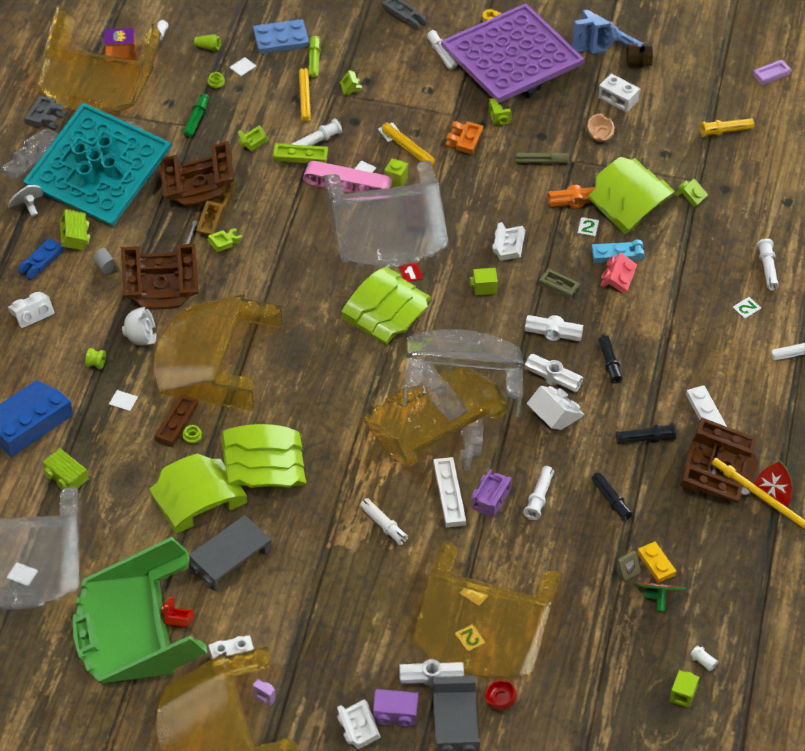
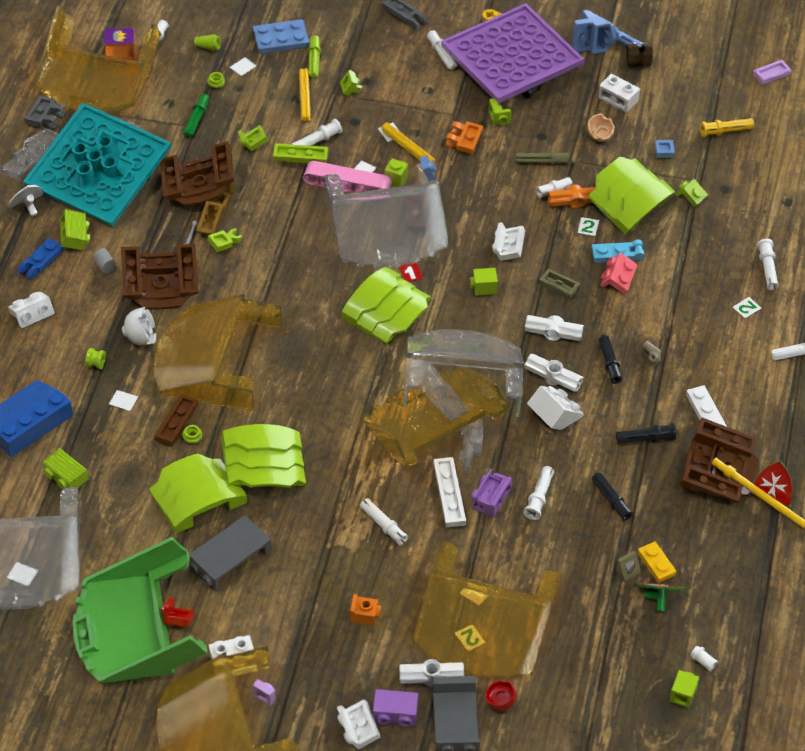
(364, 610): none -> orange brick
(428, 168): none -> medium blue plate
(553, 186): none -> white pin
(654, 352): none -> dark tan arm
(664, 149): none -> medium blue plate

